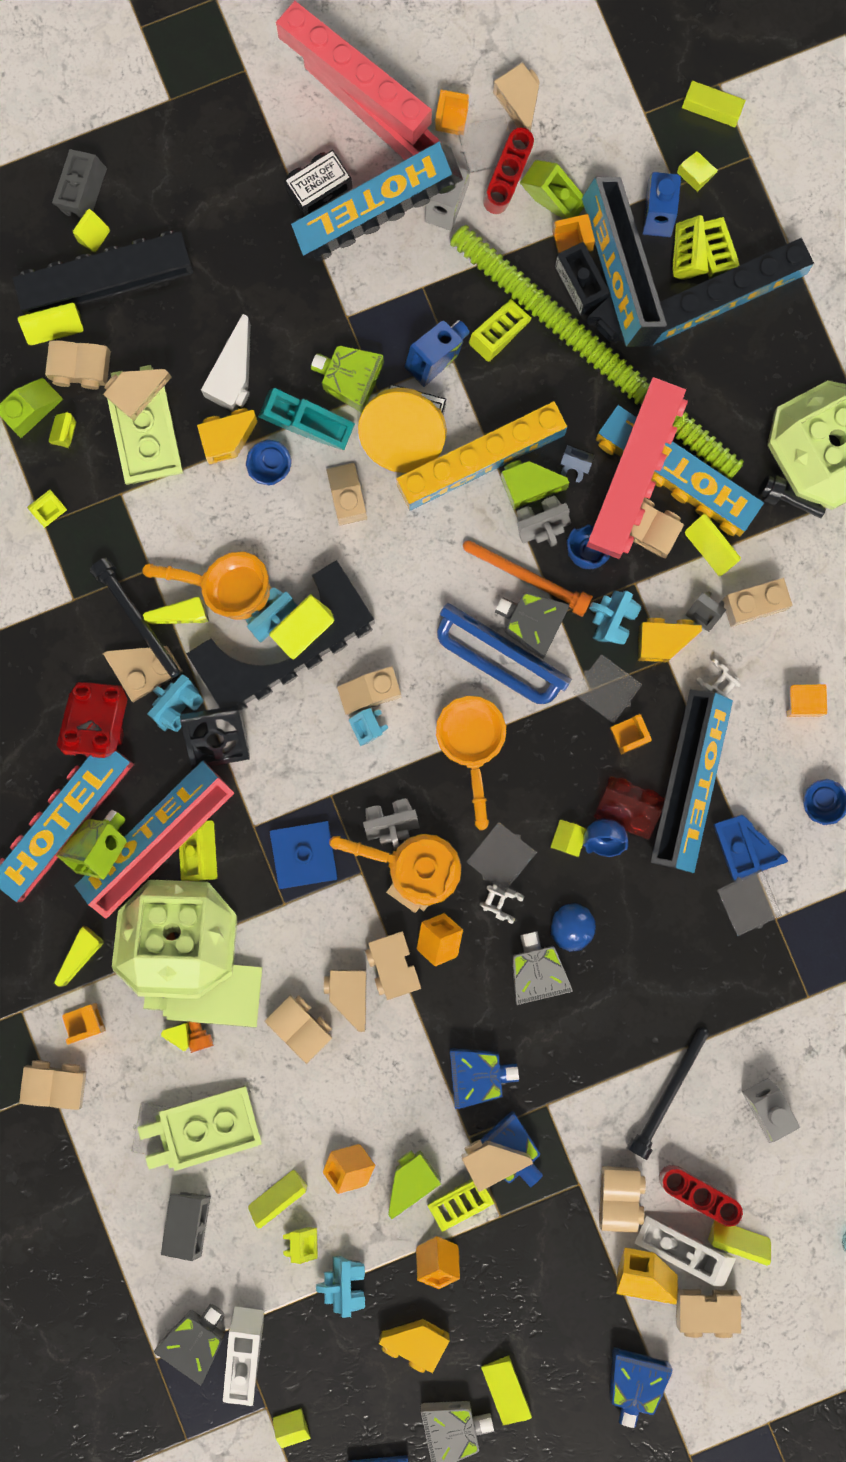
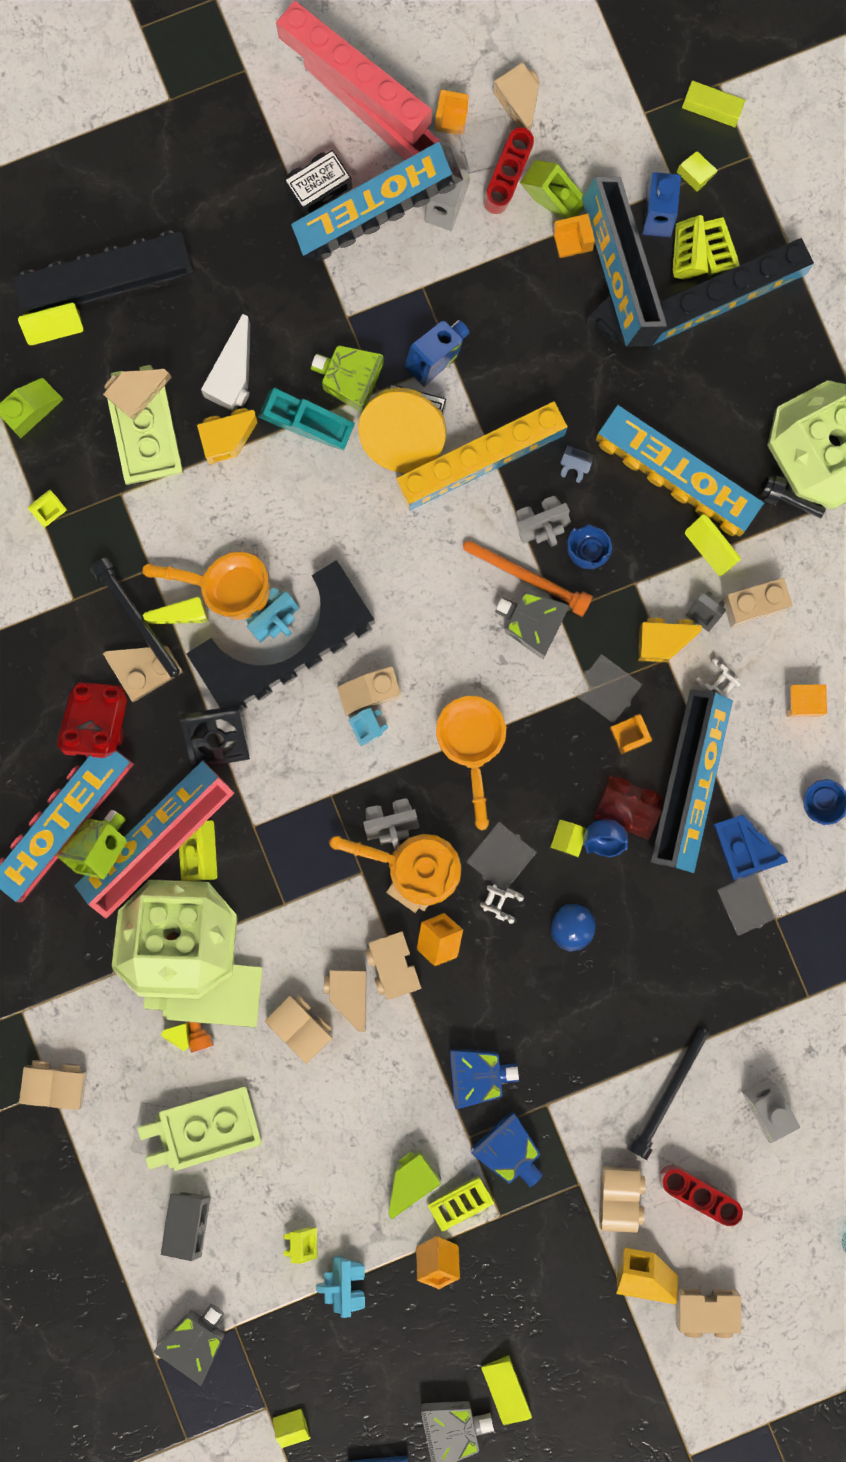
(62, 430): neon yellow slope -> none
(77, 364): tan brick -> none
(79, 183): dark grey hinge -> none
(82, 950): neon yellow slope -> none
(83, 1023): light orange panel -> none
(91, 231): neon yellow slope -> none
(173, 701): medium azure hips -> none
(243, 1355): white slope -> none
(268, 462): blue hair -> none
(277, 1198): neon yellow slope -> none
(302, 626): neon yellow slope -> none
(303, 855): blue plate -> none
(346, 494): tan slope -> none
(348, 1168): light orange panel -> none
(417, 1342): yellow slope -> none
(454, 615): blue piece -> none
(486, 343): neon yellow slope -> none
(492, 1162): tan slope -> none
(530, 483): lime slope -> none
(538, 971): light grey torso -> none
(582, 278): black brick -> none
(587, 344): lime piece -> none
(610, 614): medium azure hips -> none
(636, 468): coral brick -> none
(637, 1384): blue torso -> none
(657, 529): tan brick -> none
(685, 1251): white slope -> none
(741, 1242): neon yellow slope -> none

